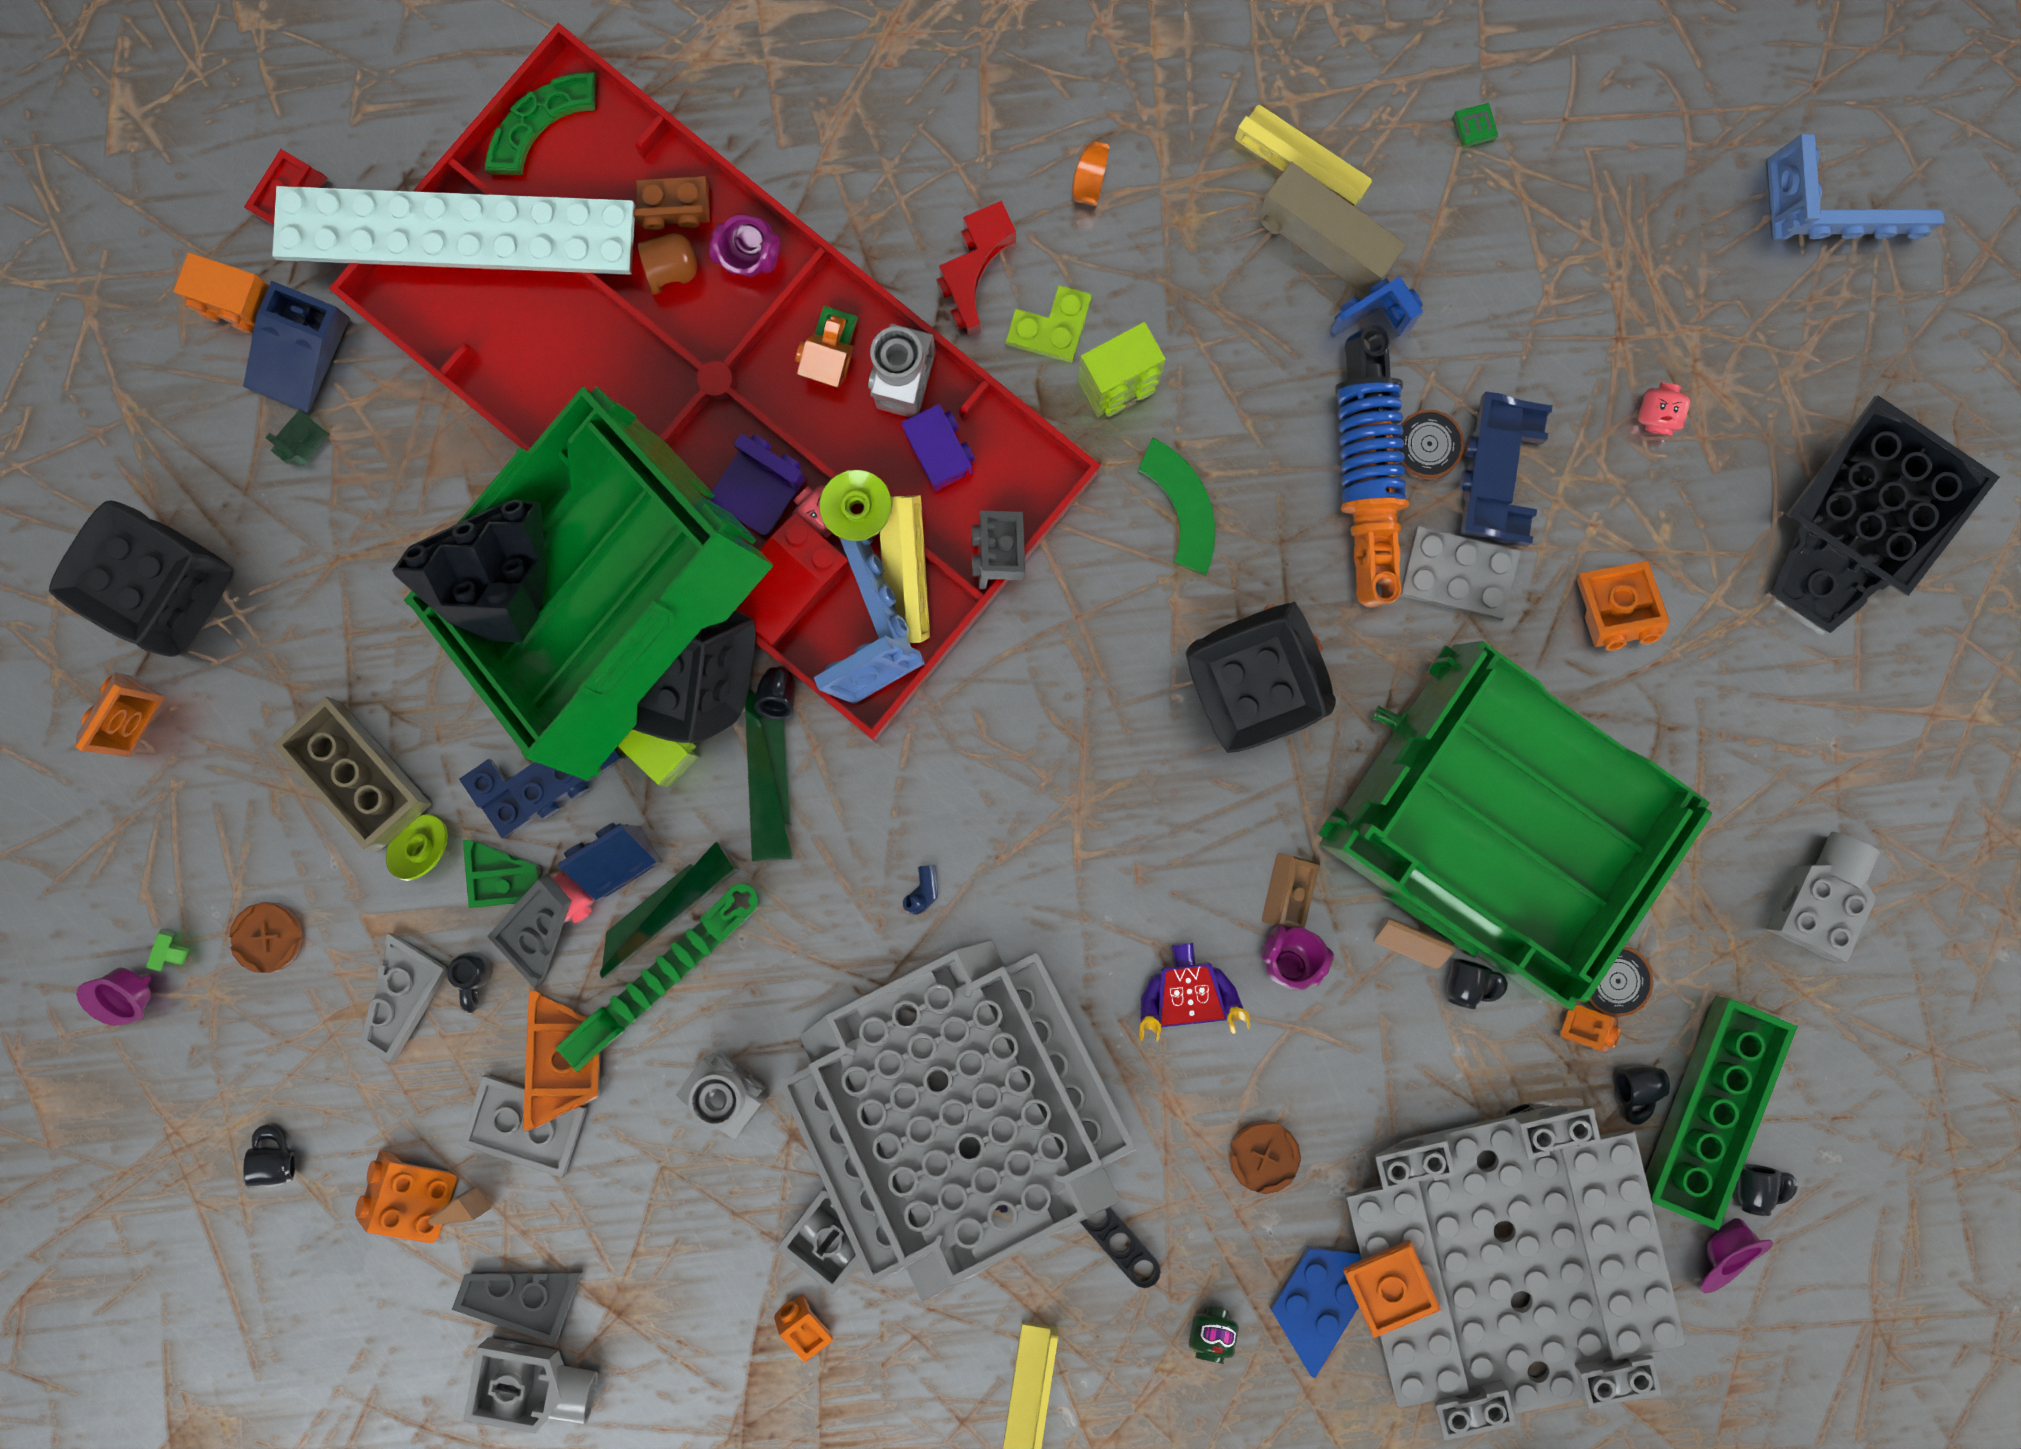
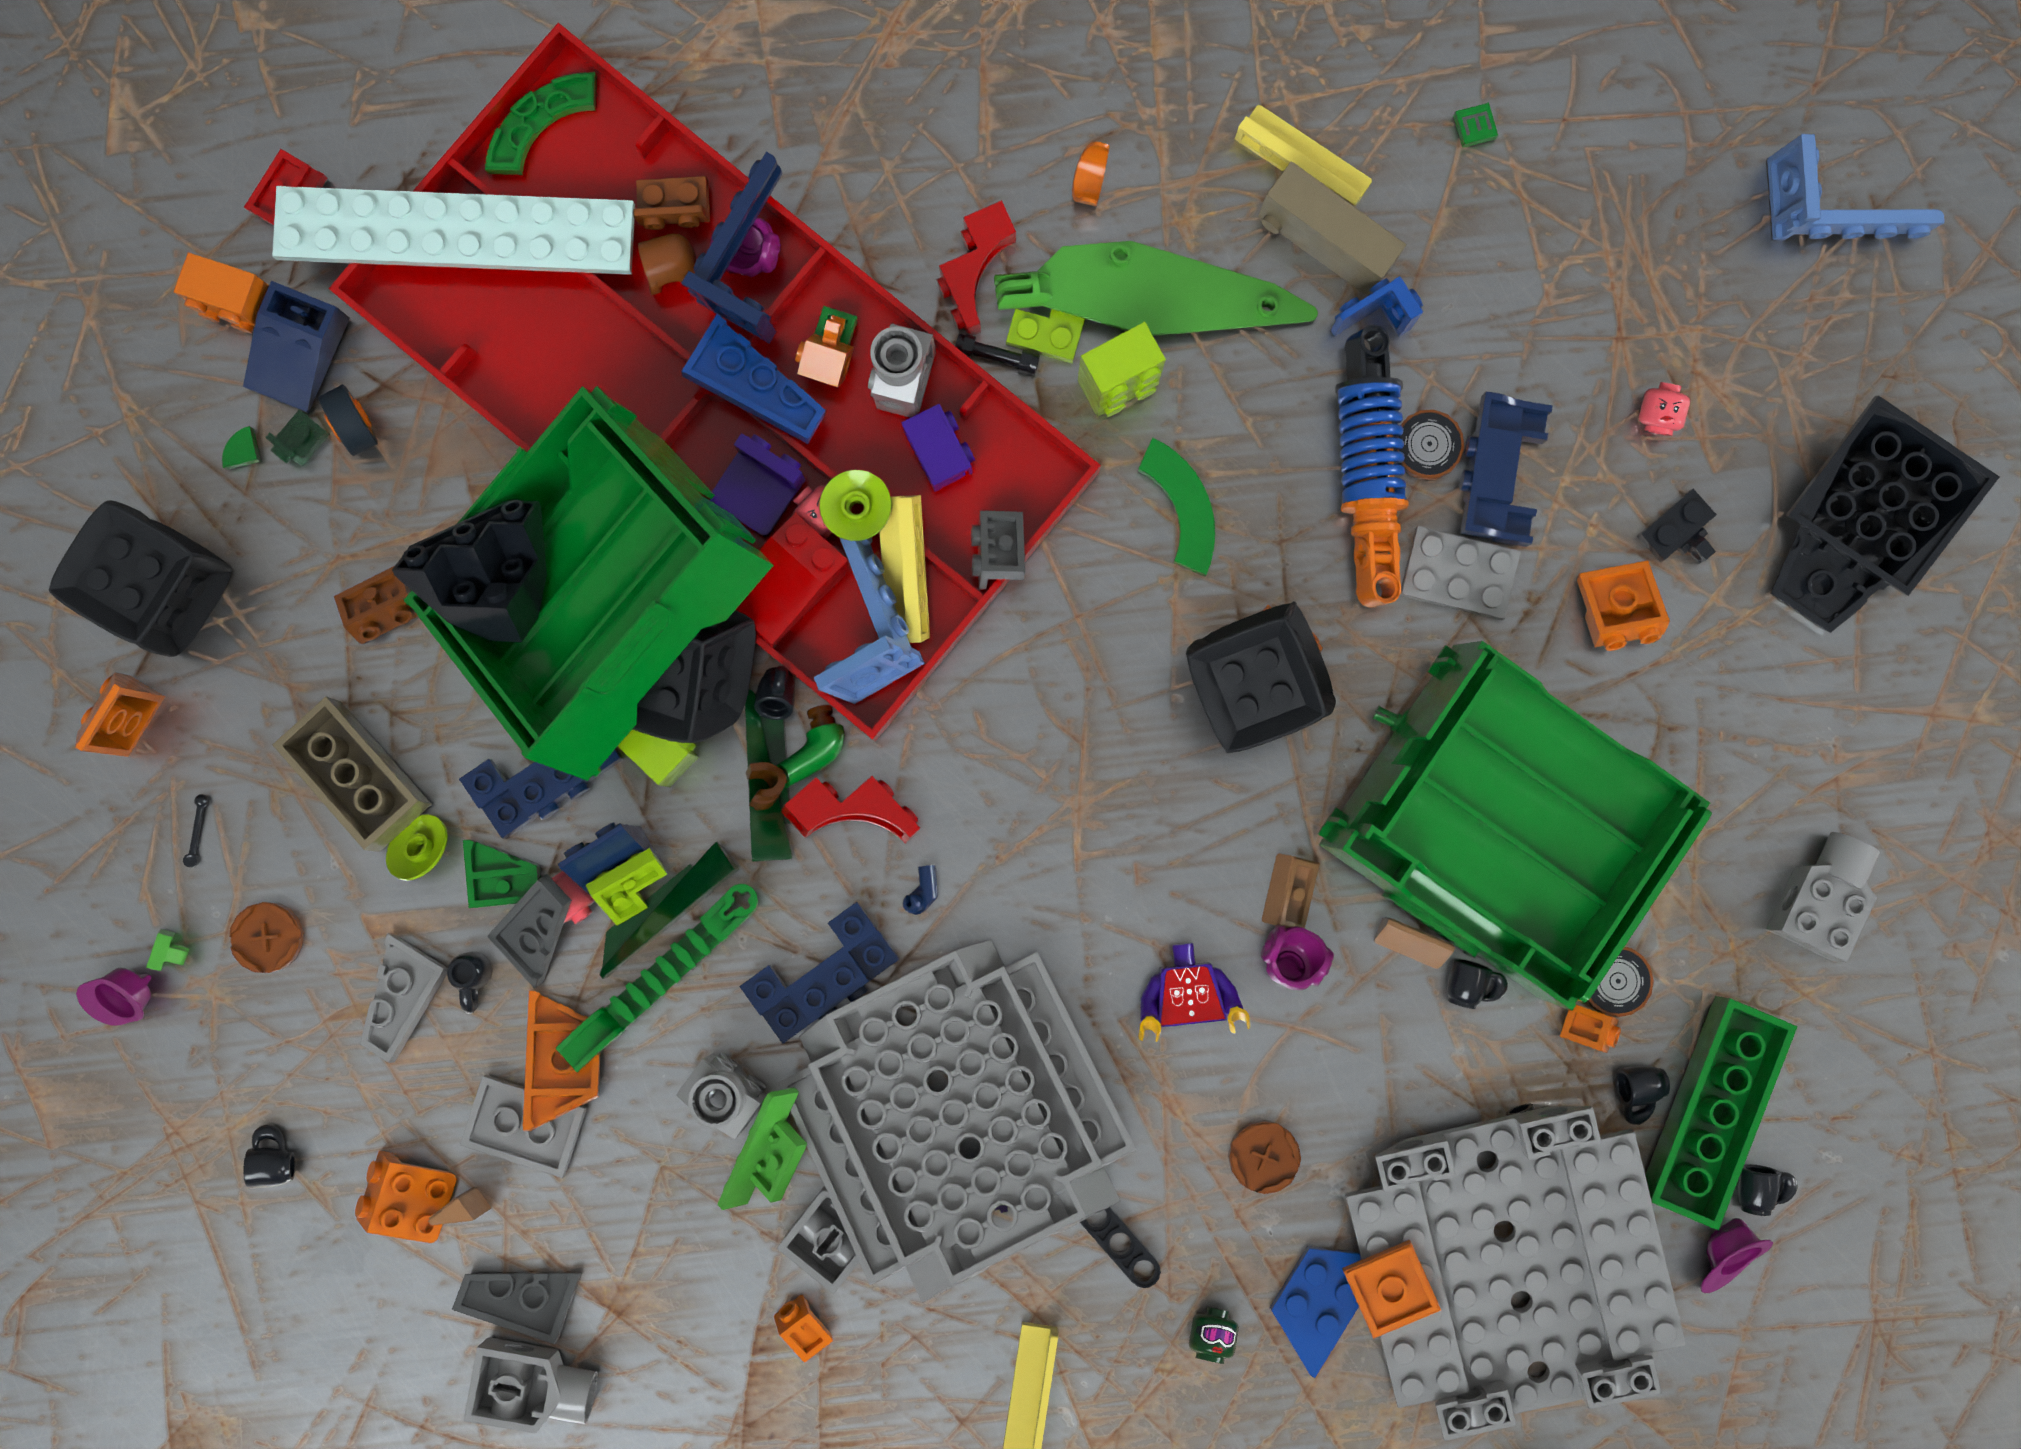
(192, 858): none -> black hinge
(241, 449): none -> green tile
(347, 420): none -> black wheel
(374, 606): none -> dark orange bracket
(618, 889): none -> lime plate
(727, 239): none -> dark blue bracket
(739, 374): none -> blue wing
(767, 1155): none -> bright green bracket
(820, 749): none -> piece
(829, 983): none -> dark blue bracket
(871, 803): none -> red arch
(1026, 362): none -> black bar
(1138, 284): none -> bright green wing
(1681, 529): none -> black hinge

